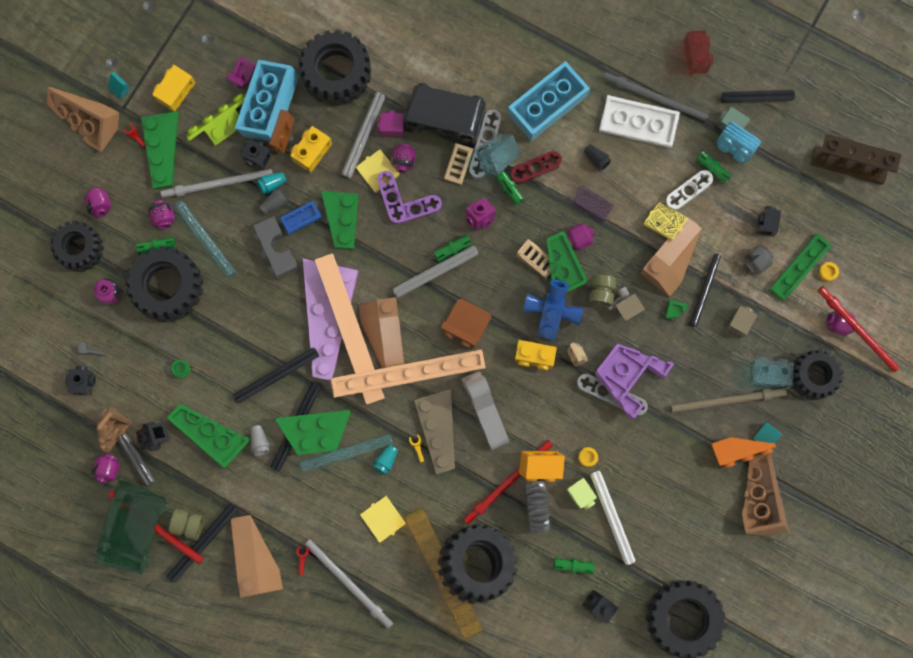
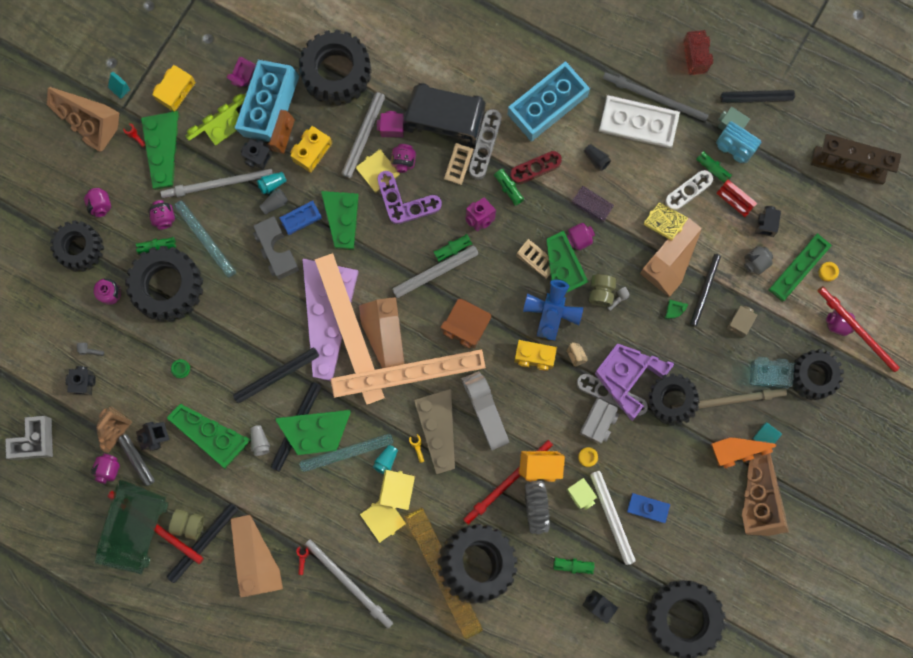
(36, 442): none -> light grey brick
(396, 489): none -> light yellow piece
(498, 154): clear light blue brick -> none
(598, 421): none -> light grey brick
(629, 307): dark tan panel -> none
(648, 508): none -> blue plate
(669, 384): none -> black tyre
(736, 198): none -> red tile

